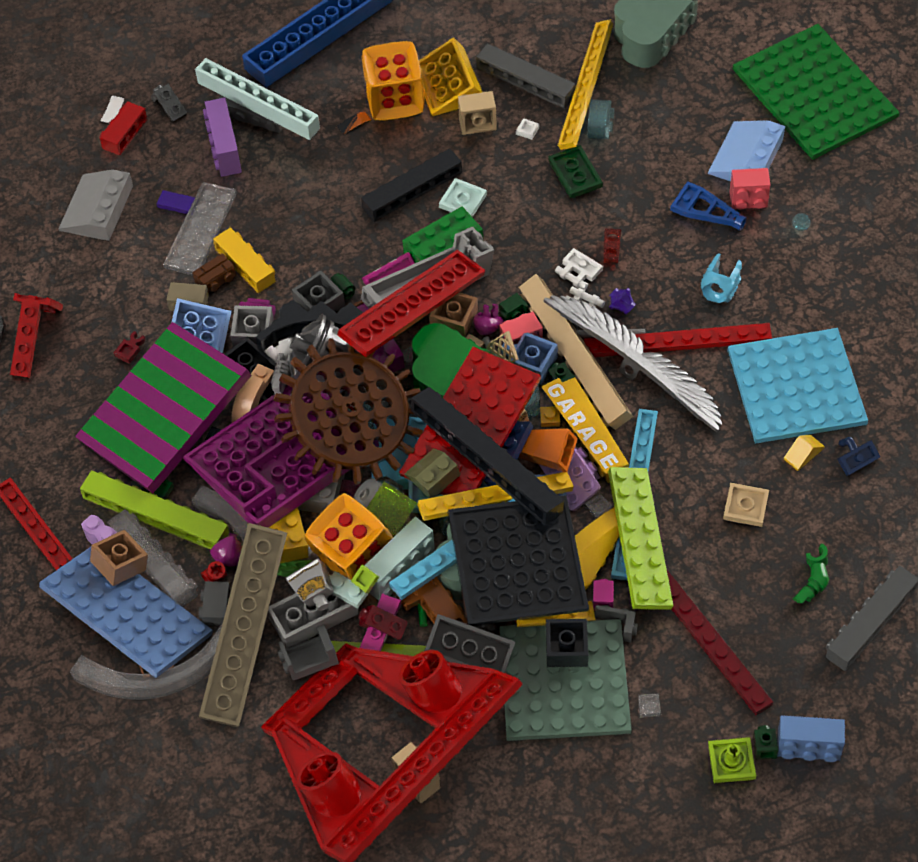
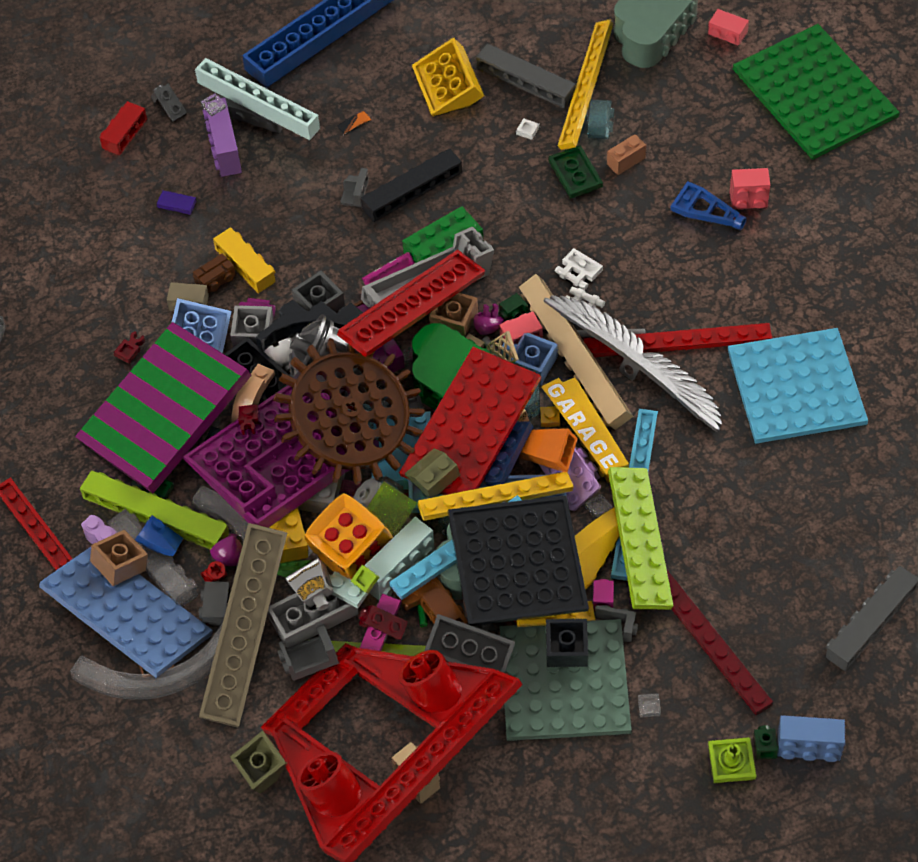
(28, 329): red bracket -> none
(97, 204): light grey slope -> none
(112, 109): white sticker -> none
(159, 537): none -> blue plate
(200, 228): clear plate -> none
(213, 104): none -> clear plate
(248, 417): none -> dark red plate
(259, 762): none -> olive slope
(281, 367): light grey hinge -> none
(344, 285): dark green brick -> none
(355, 188): none -> dark grey panel
(393, 80): light orange piece -> none
(463, 194): light aqua plate -> none
(477, 112): tan brick -> none
(487, 456): black brick -> none
(559, 371): dark green brick -> none
(612, 245): clear red leg -> none
(622, 300): dark purple rock -> none
(626, 154): none -> nougat brick
(727, 284): medium azure piece -> none
(728, 27): none -> coral brick
(746, 504): tan plate -> none
(747, 147): light blue slope -> none
(801, 222): clear light blue plate -> none
(803, 451): yellow slope -> none
(818, 578): green piece -> none
(858, 456): dark blue plate -> none

